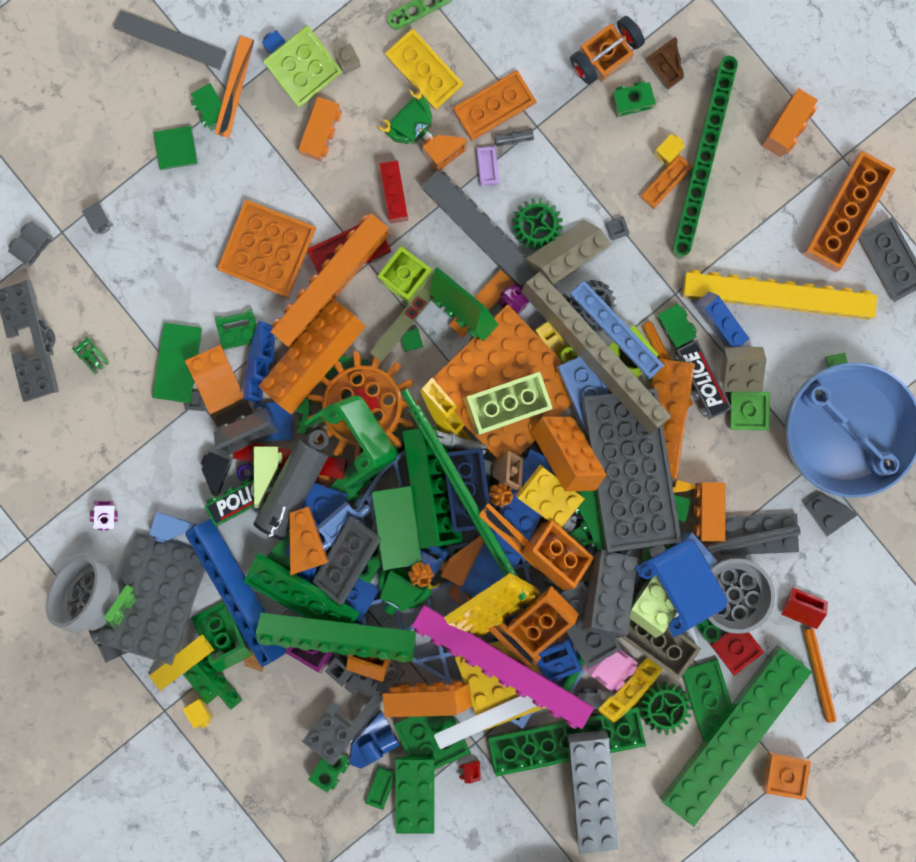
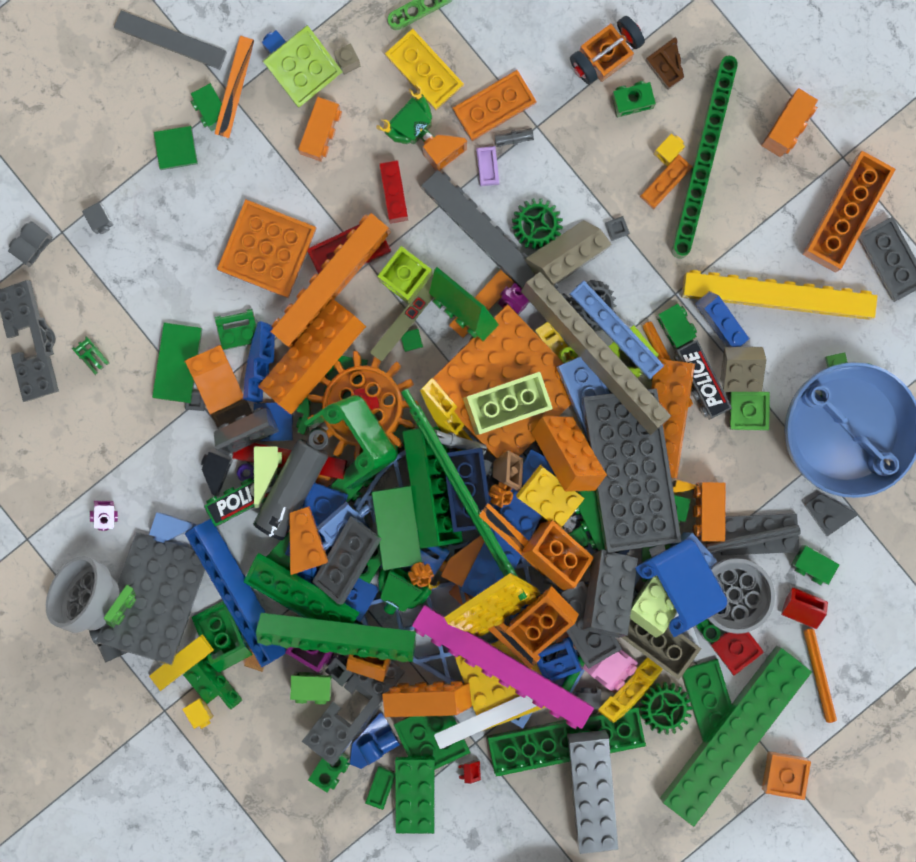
(311, 687): none -> bright green brick
(815, 565): none -> green brick

